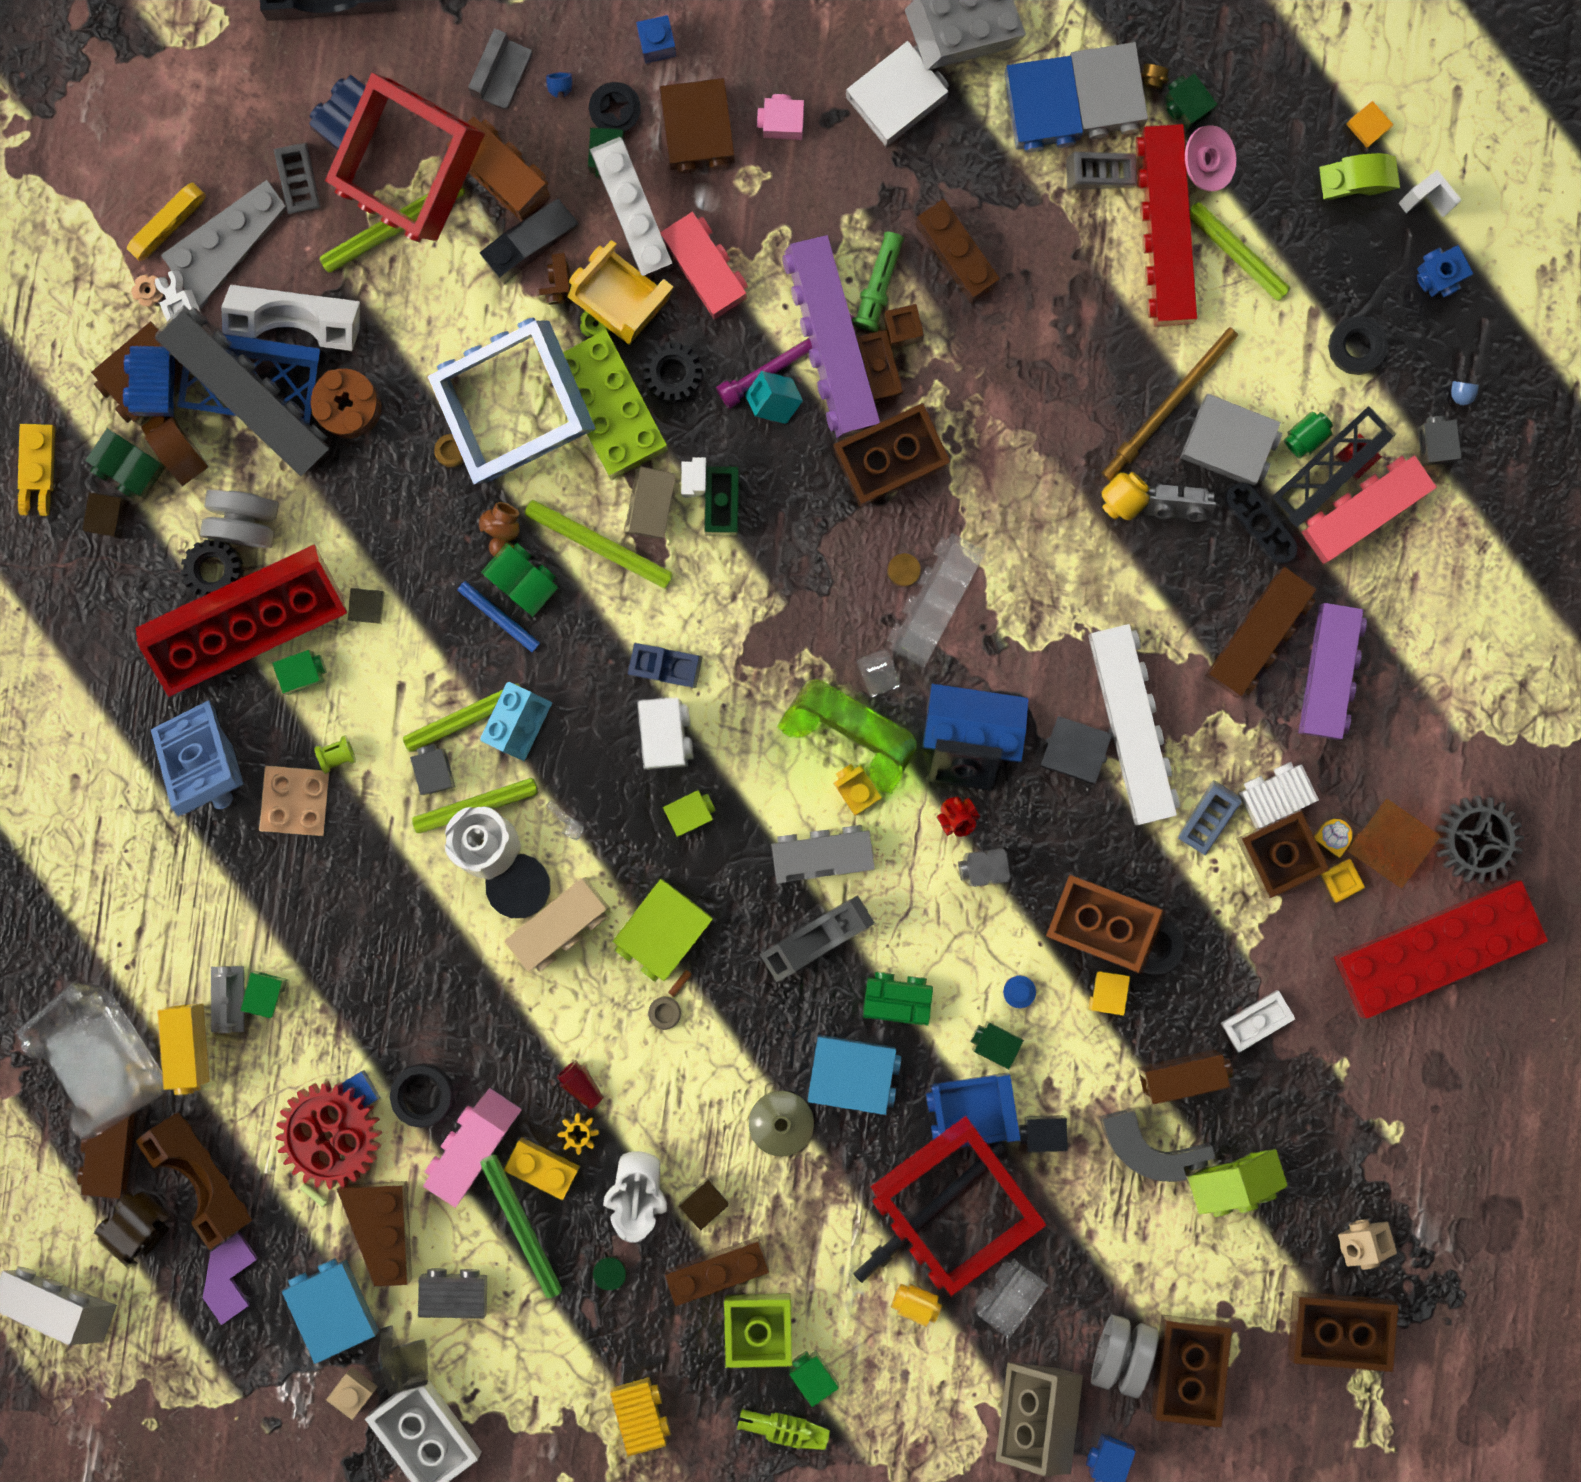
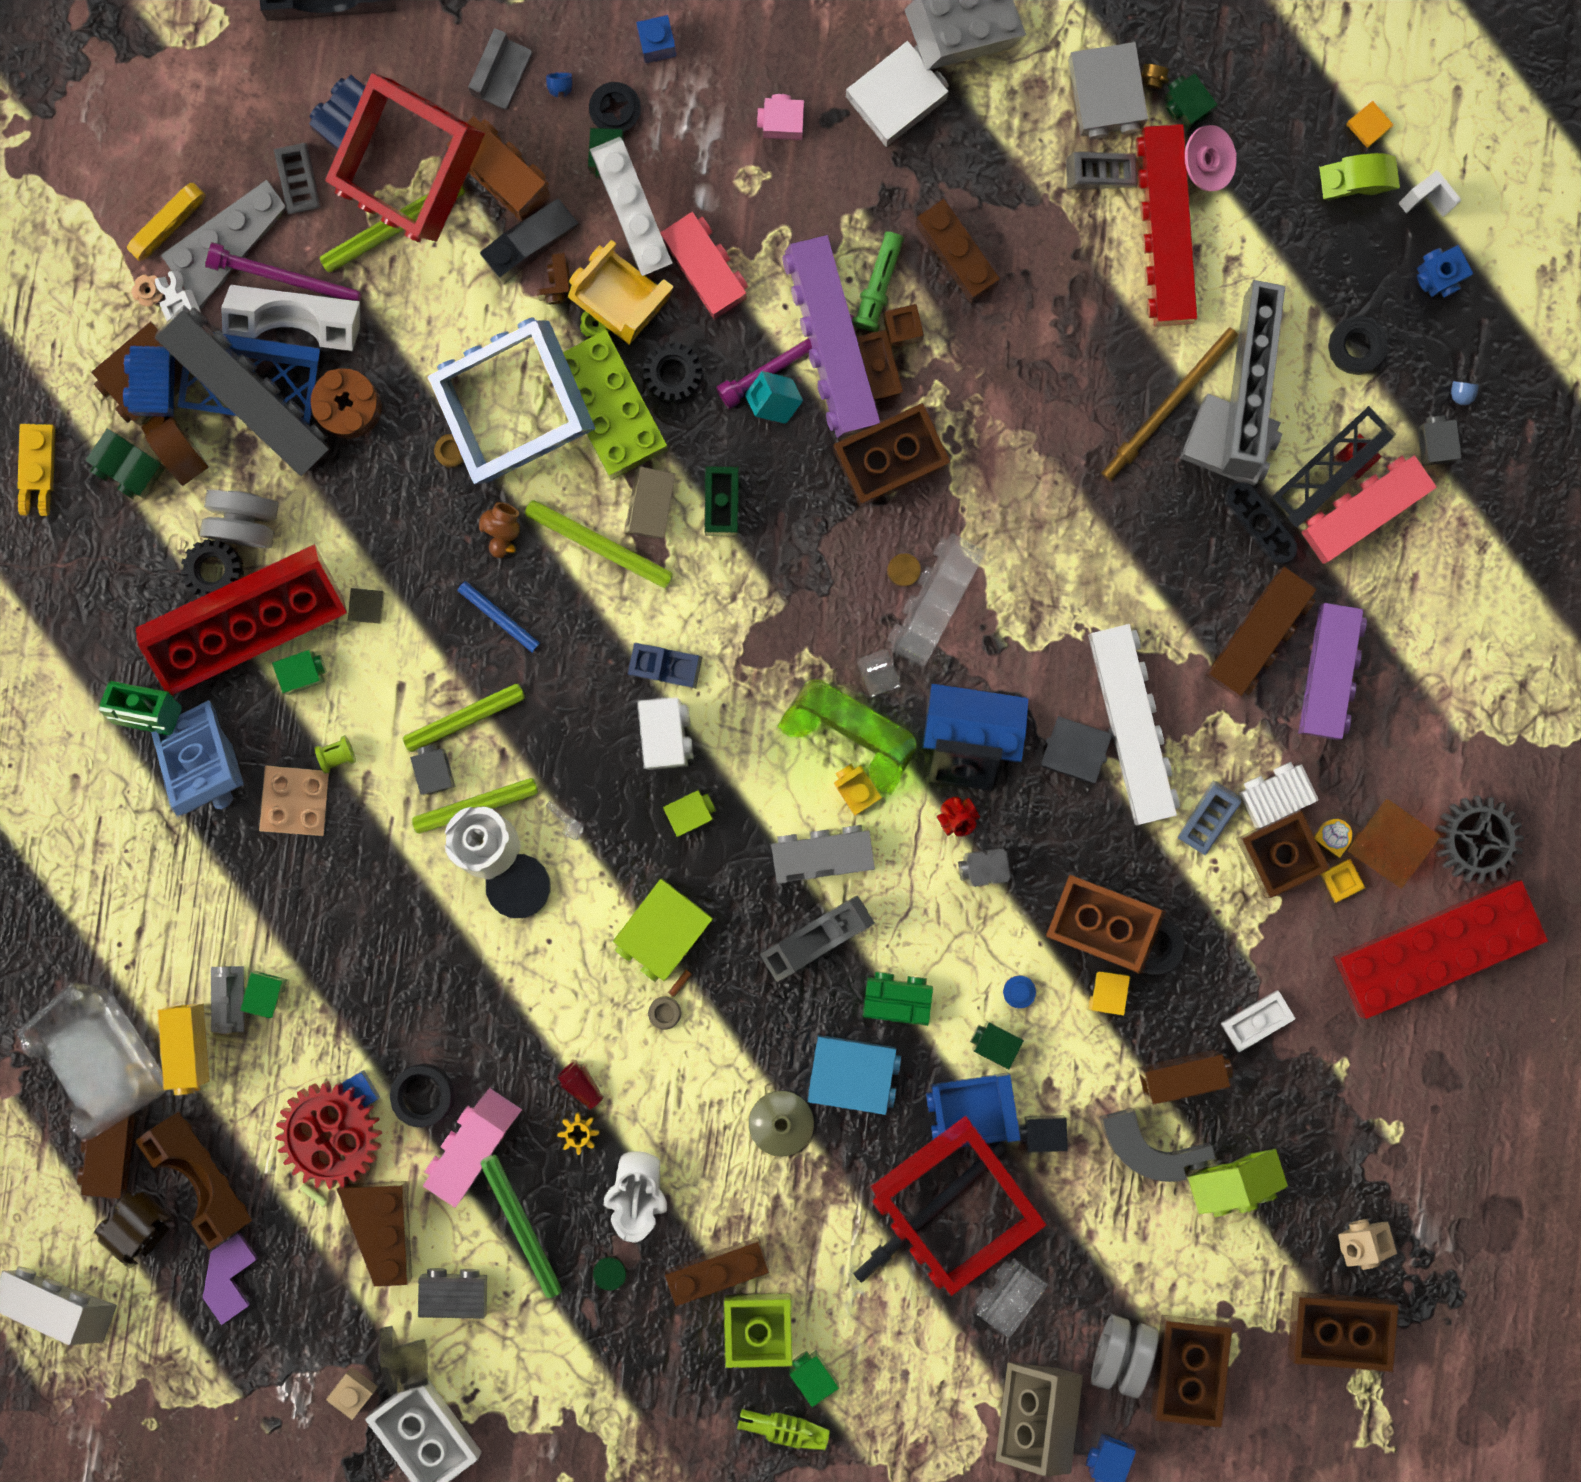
(105, 515): dark brown panel -> none
(140, 708): none -> green brick
(221, 258): none -> magenta piece
(329, 1310): dark azure brick -> none
(515, 721): medium azure bracket -> none
(520, 579): green brick -> none
(542, 1168): yellow brick -> none
(558, 926): tan brick -> none
(639, 1416): yellow brick -> none
(693, 478): white slope -> none
(697, 125): reddish brown brick -> none
(703, 1203): dark brown panel -> none
(916, 1304): yellow brick -> none
(1043, 103): blue brick -> none
(1125, 496): yellow head -> none
(1195, 505): flat silver hinge -> none
(1238, 251): lime axle -> none
(1253, 379): none -> dark grey brick
(1308, 434): green brick -> none

